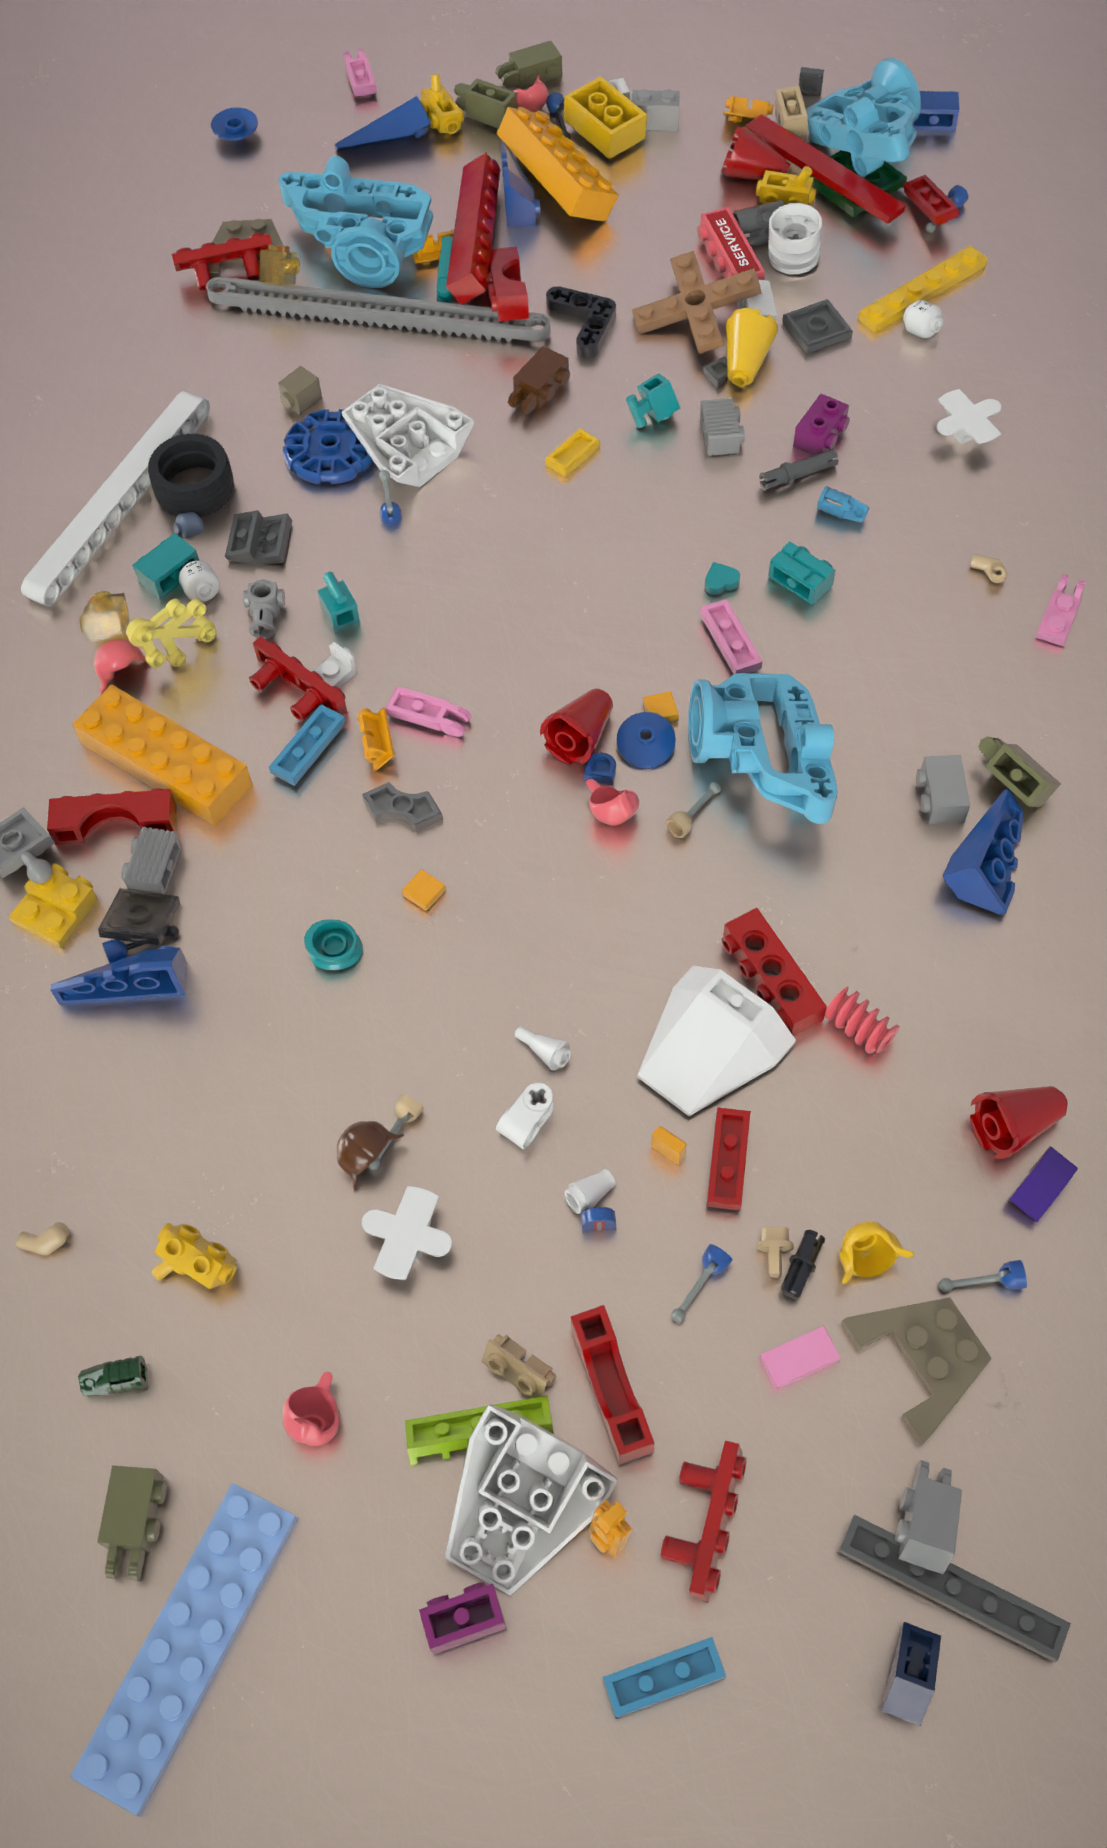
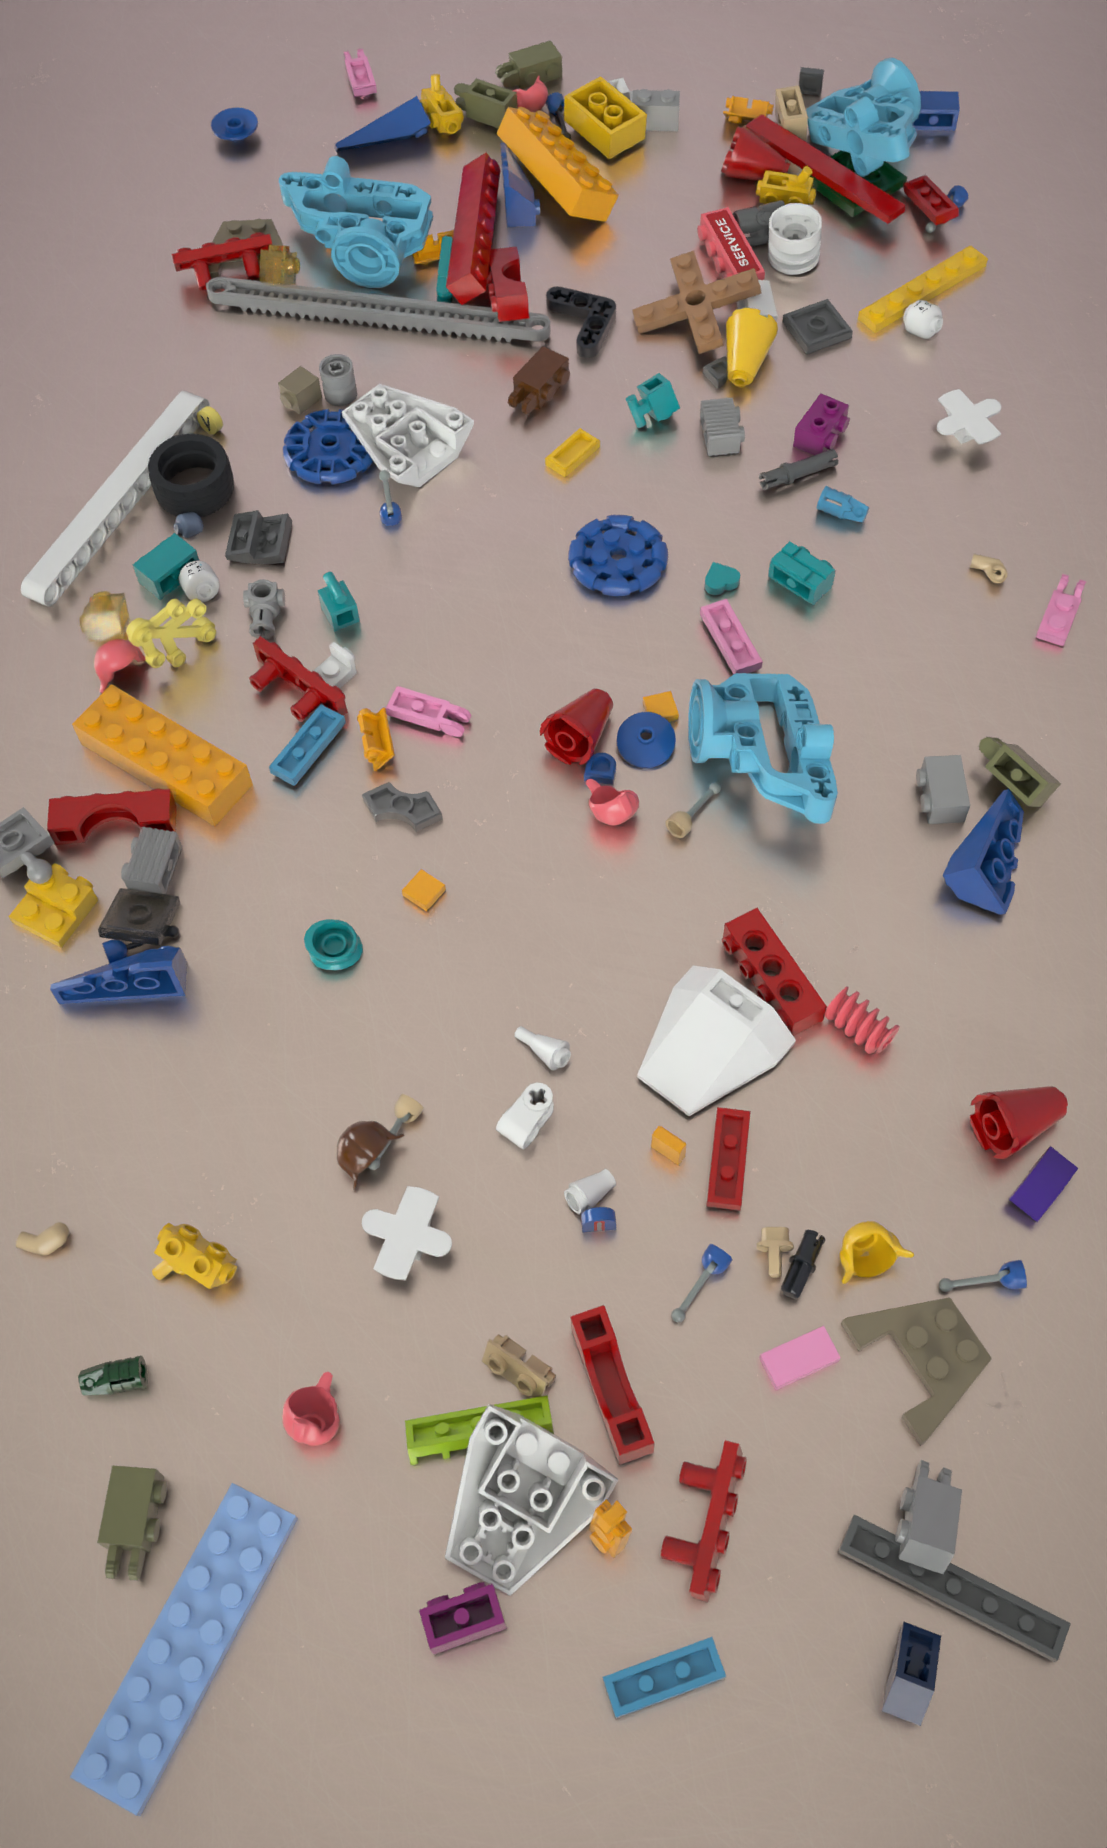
(210, 420): none -> light yellow tile
(338, 379): none -> light grey wheel
(614, 542): none -> blue plate

